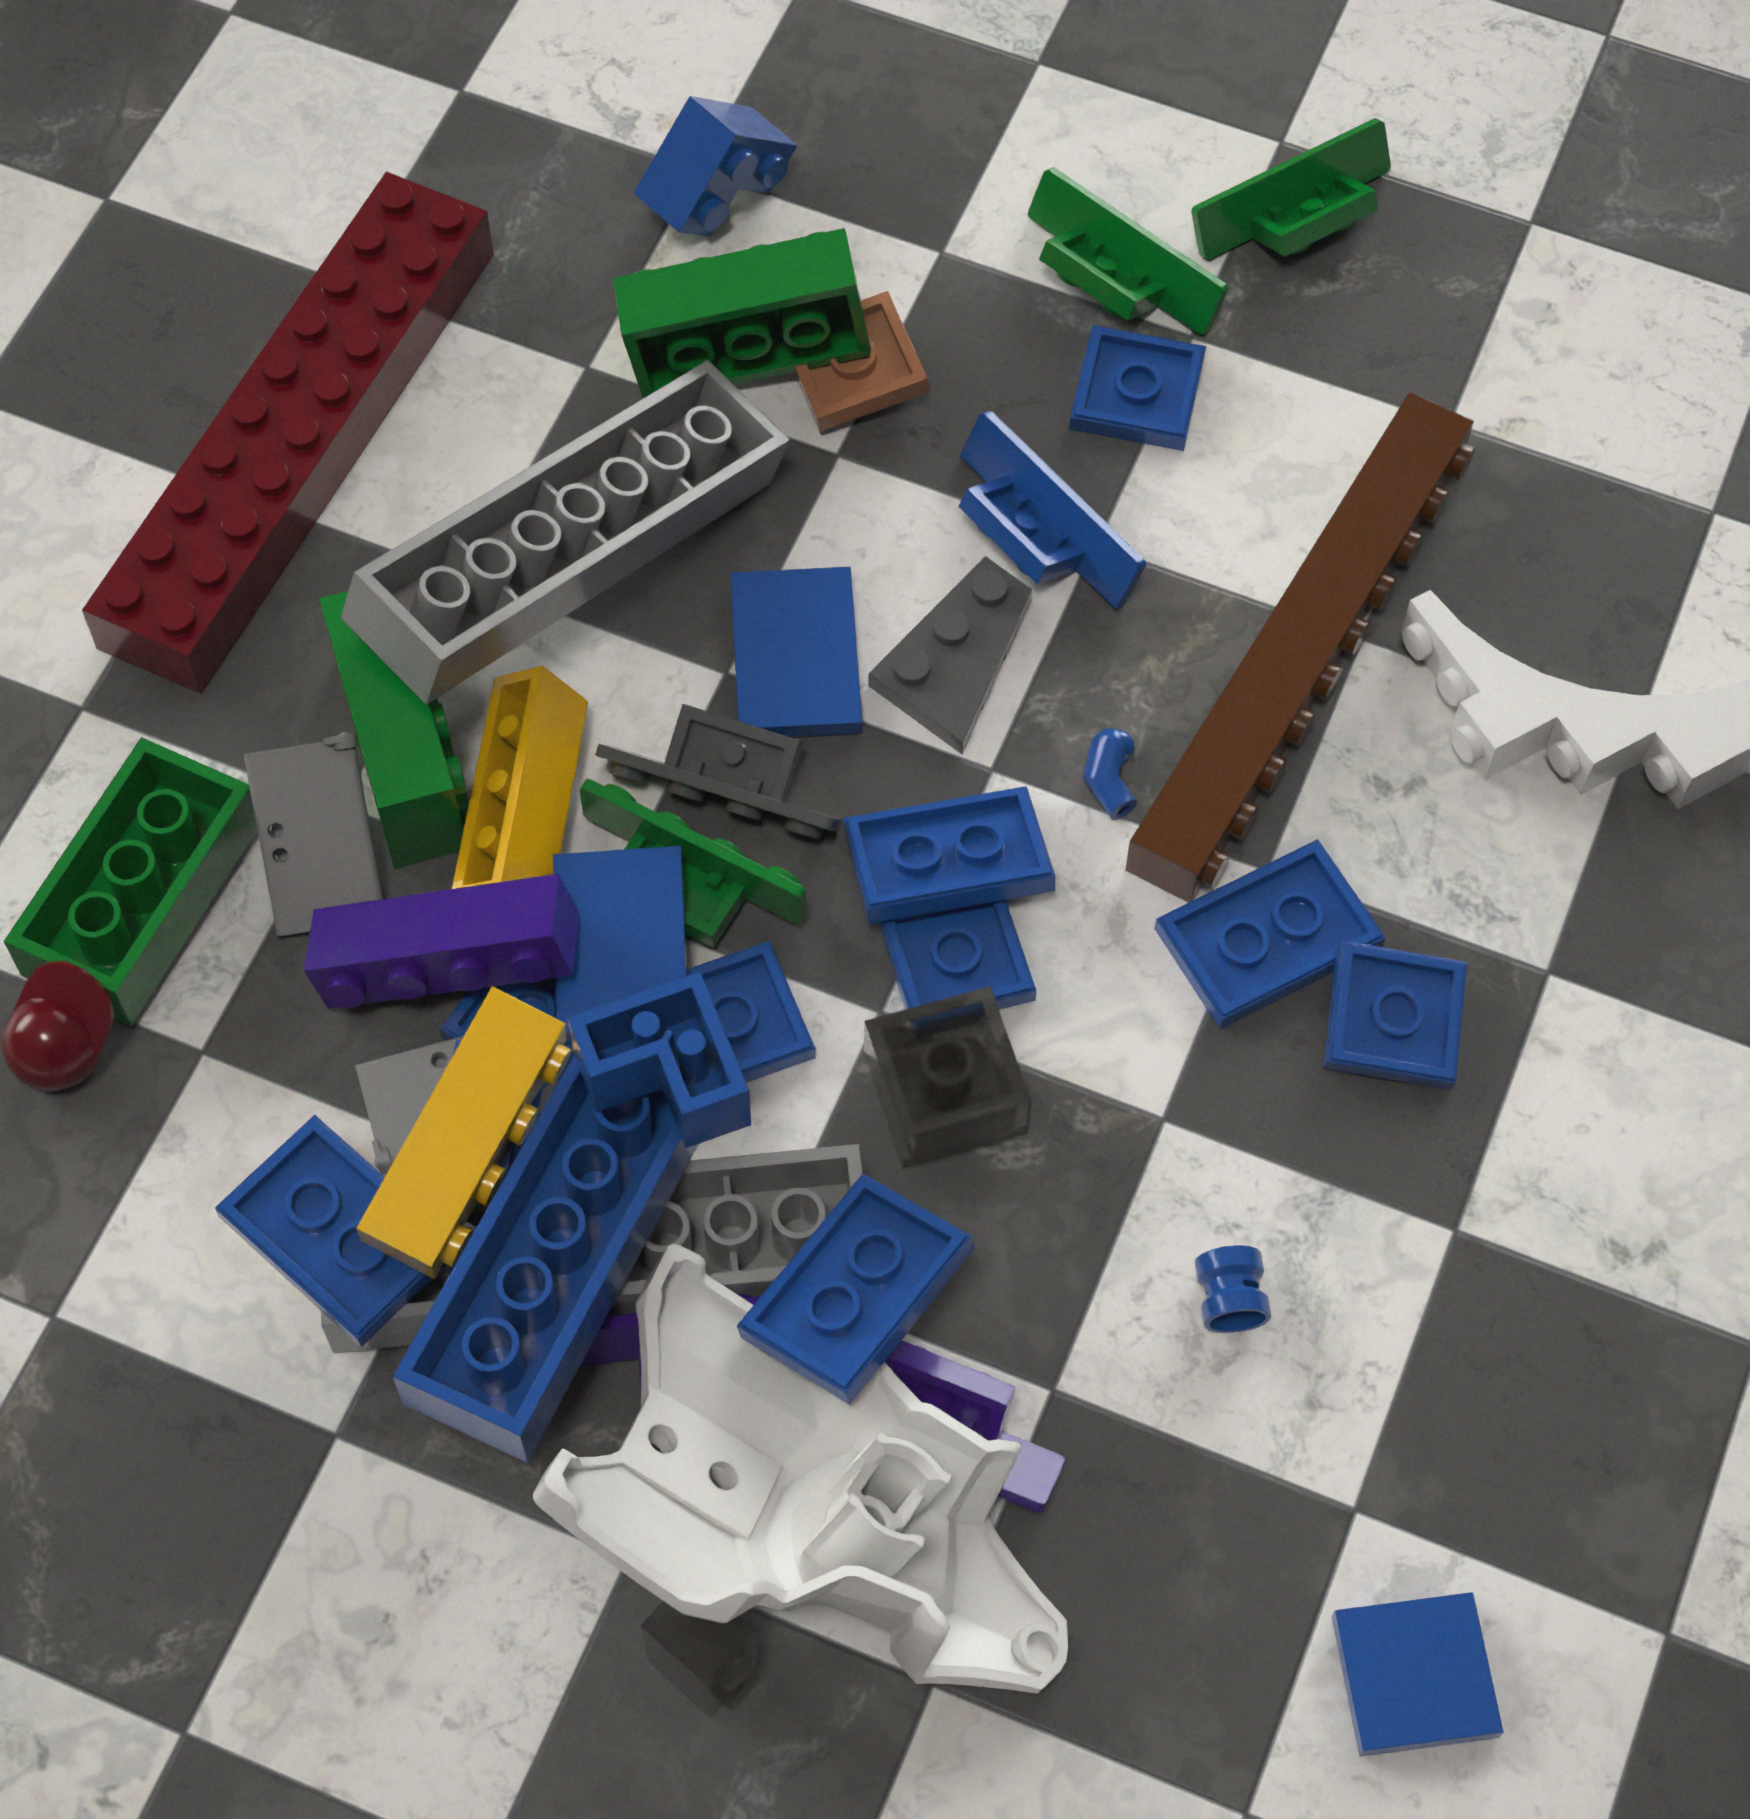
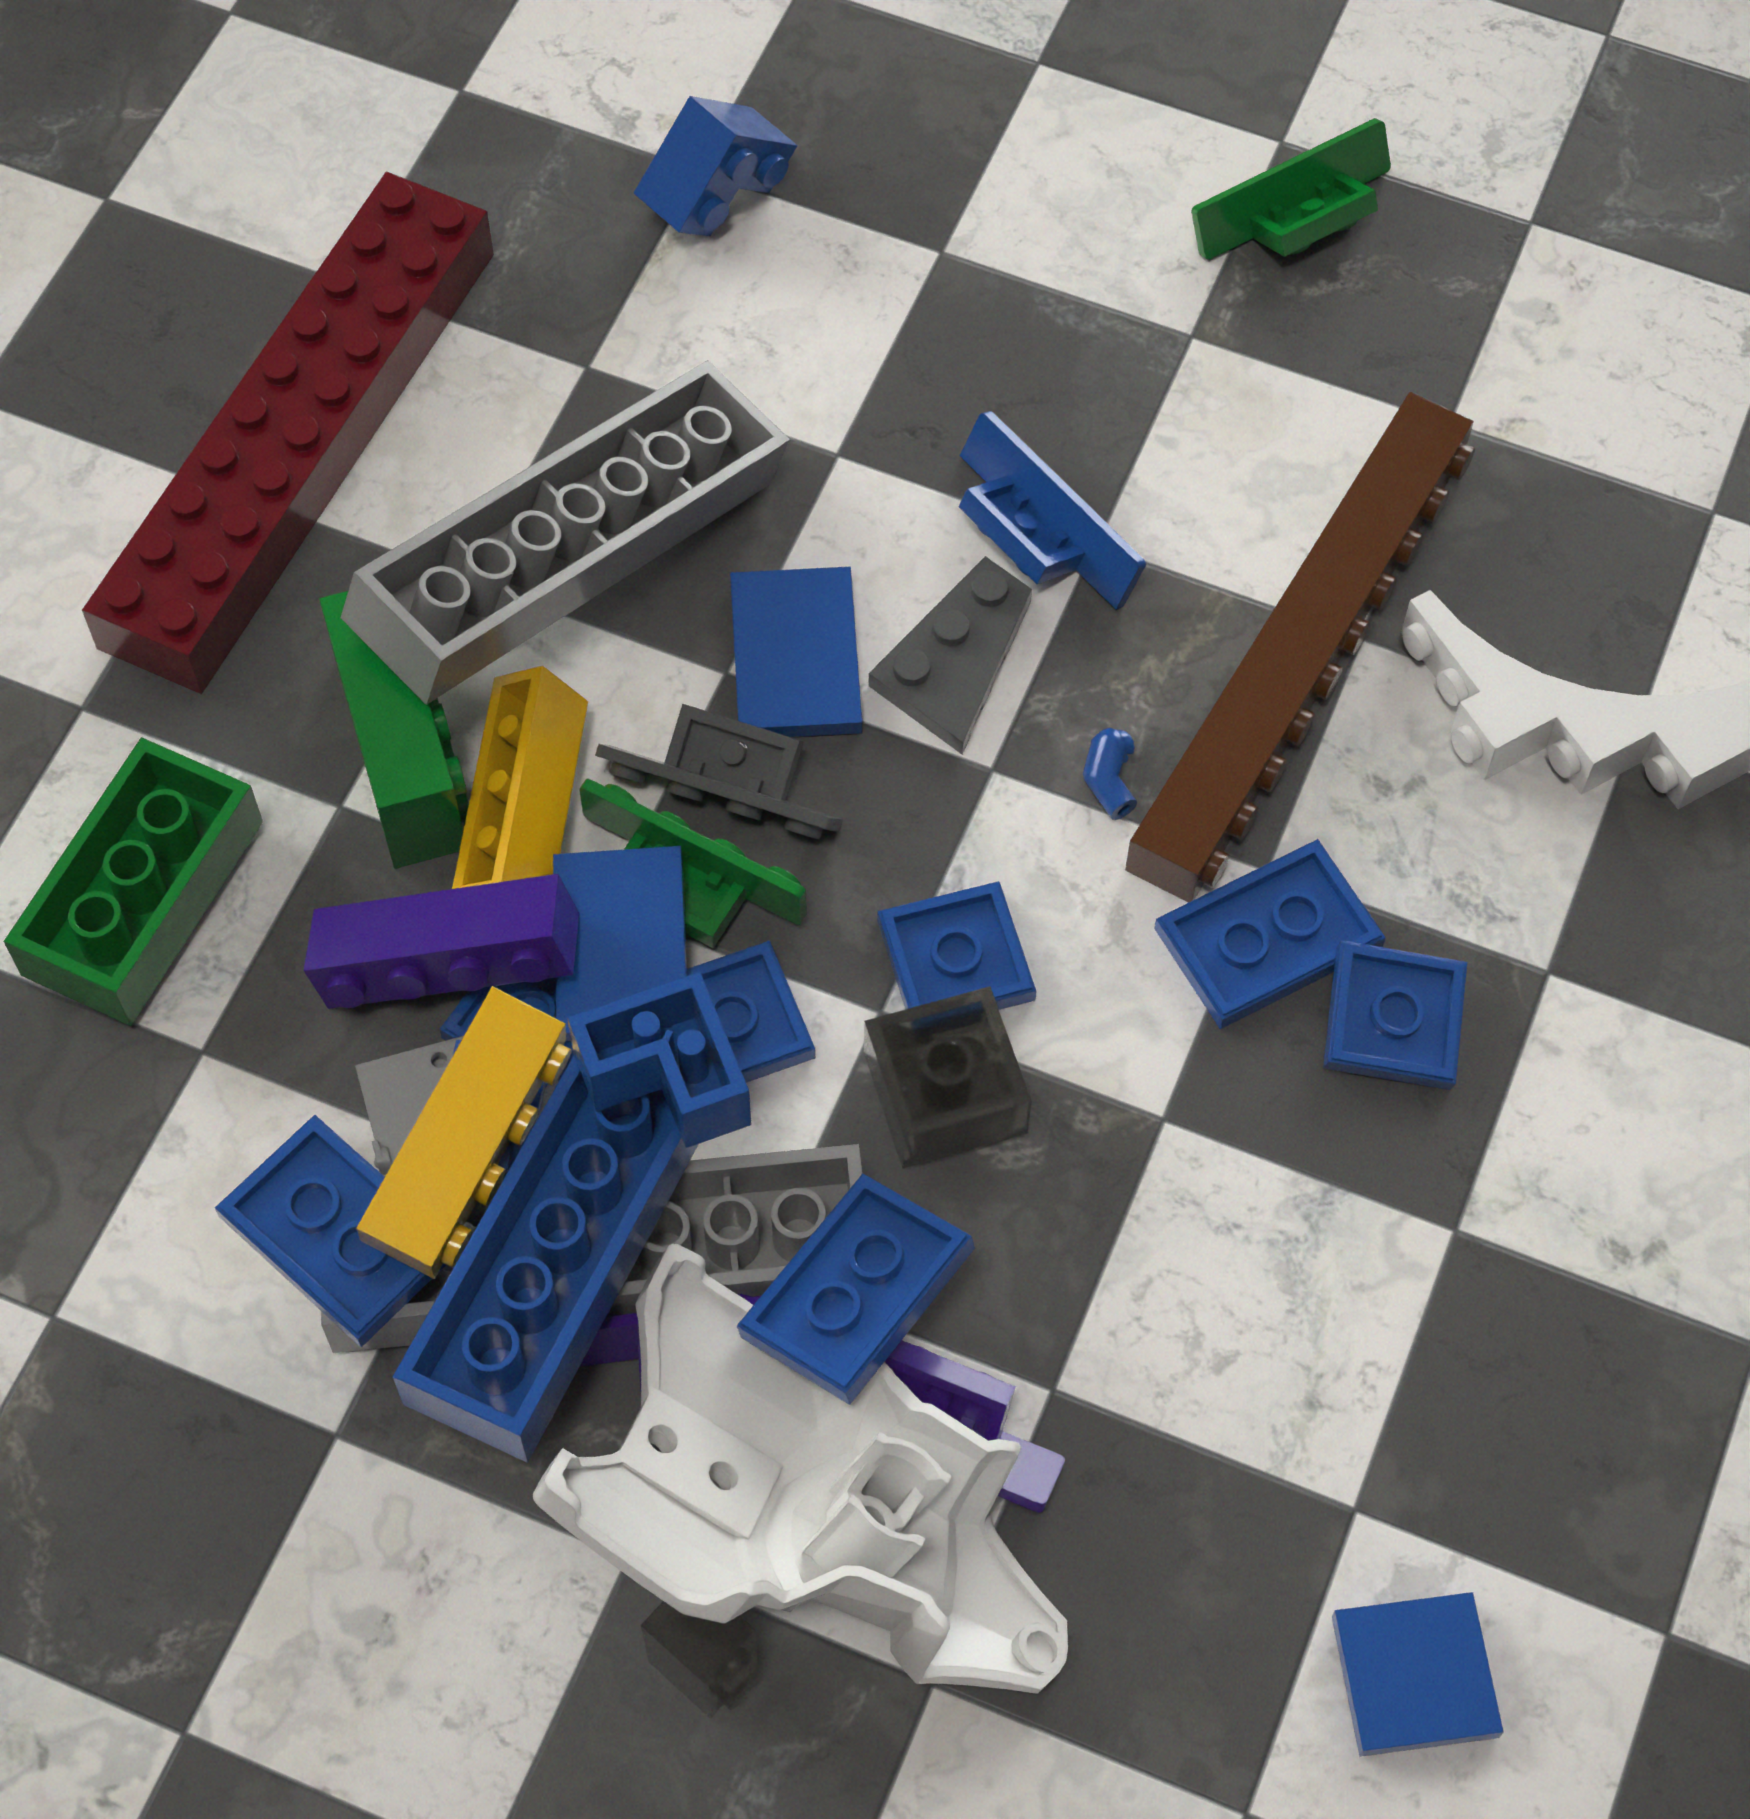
(57, 1027): dark red cap -> none
(318, 827): light grey door -> none
(744, 312): green brick -> none
(869, 383): nougat plate -> none
(948, 854): blue tile -> none
(1119, 258): green bracket -> none
(1137, 388): blue tile -> none
(1232, 1289): blue wheel -> none

